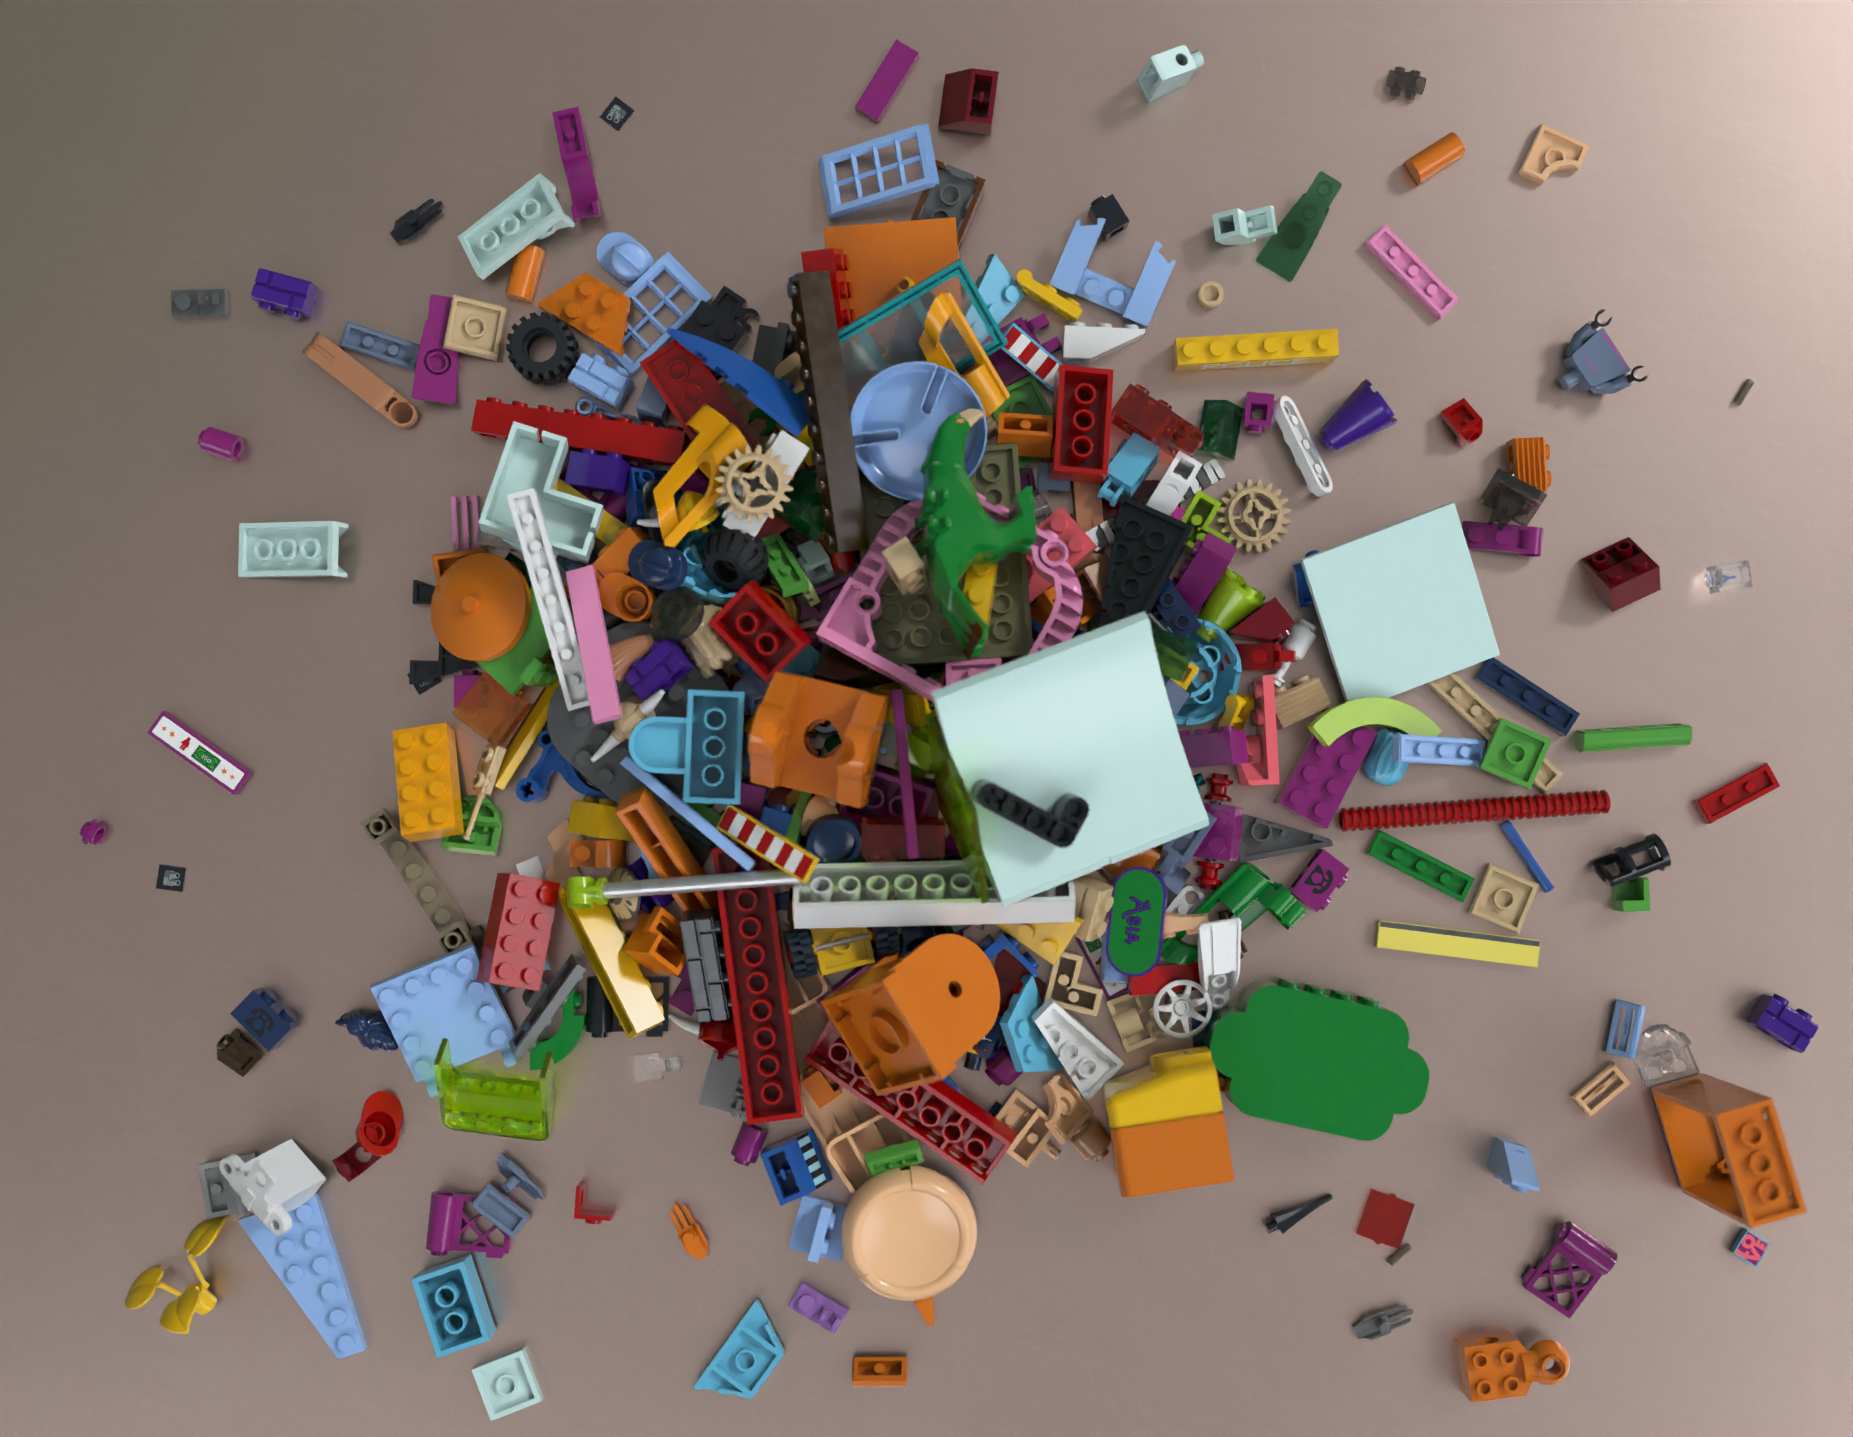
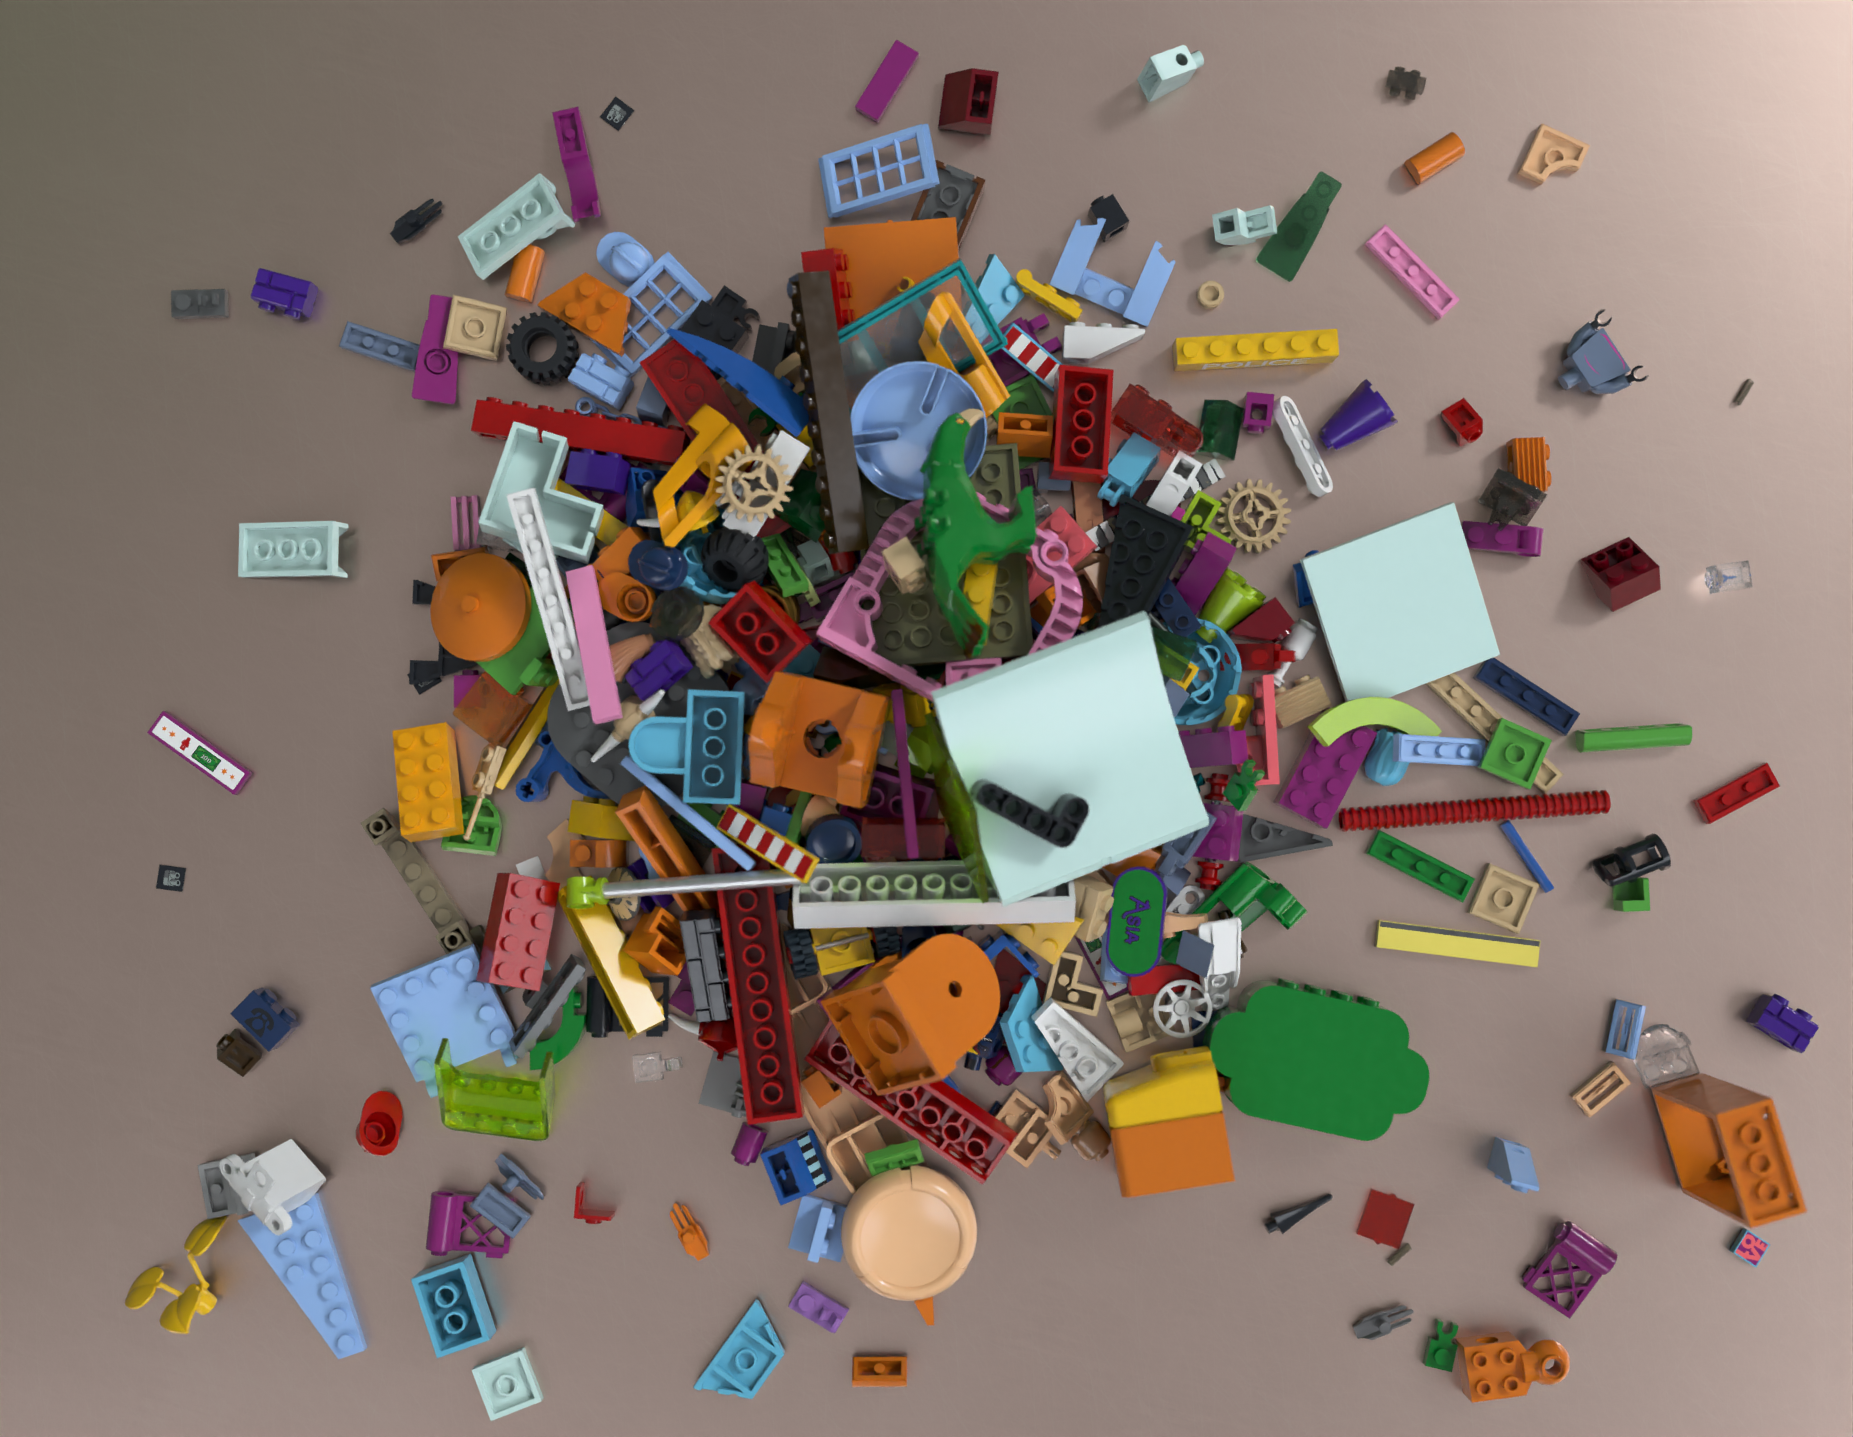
(92, 832): magenta plate -> none
(221, 444): magenta brick -> none
(350, 1166): dark red bracket -> none
(361, 381): nougat piece -> none
(370, 1030): dark blue hair -> none
(1194, 954): none -> sand blue sticker
(1241, 787): none -> green plate
(1319, 880): magenta brick -> none
(1440, 1350): none -> green plate

